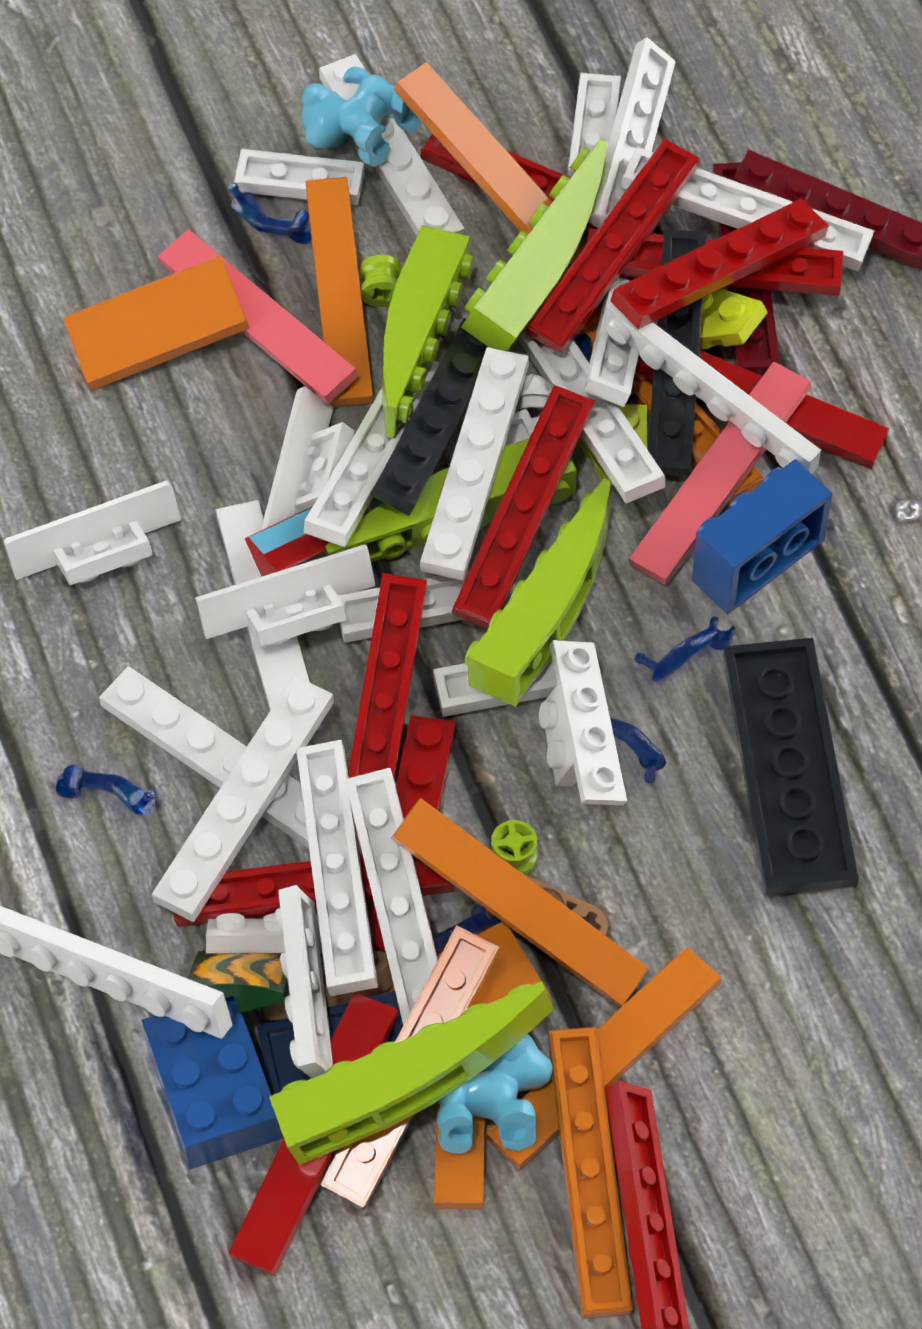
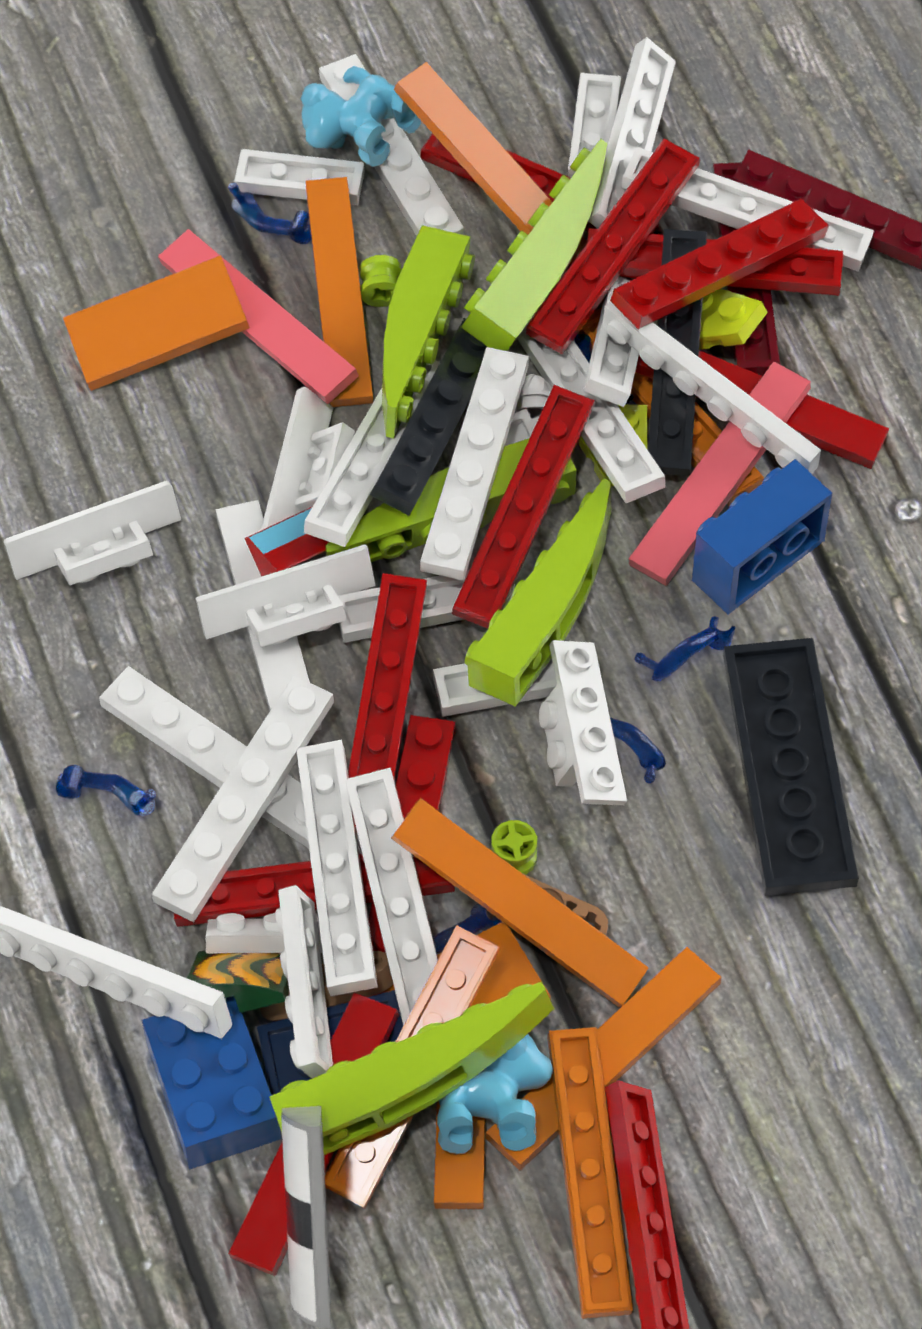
(306, 1214): none -> slope

